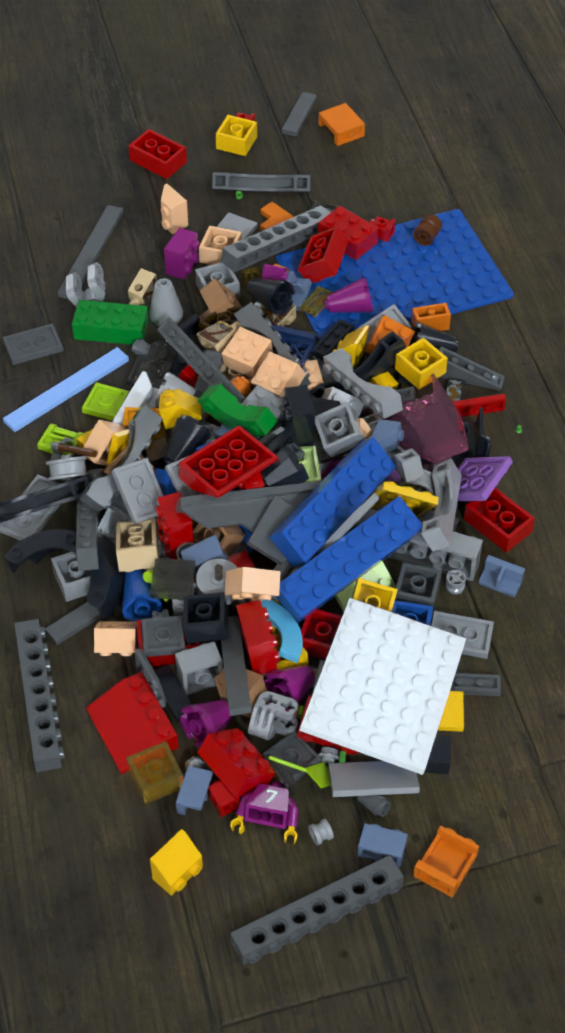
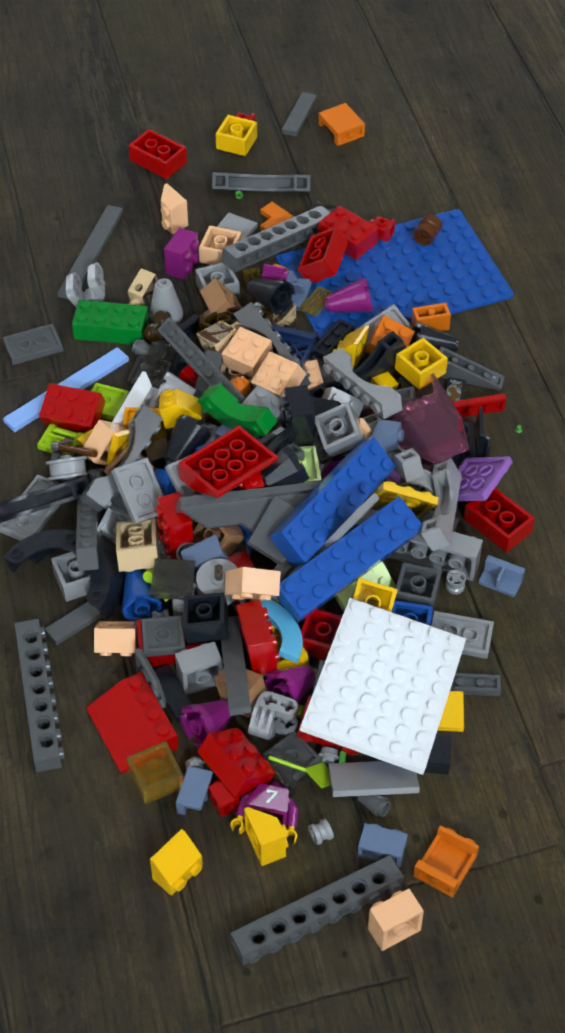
(71, 408): none -> red brick
(150, 332): none -> dark brown hair
(265, 835): none -> yellow slope
(395, 919): none -> light nougat brick

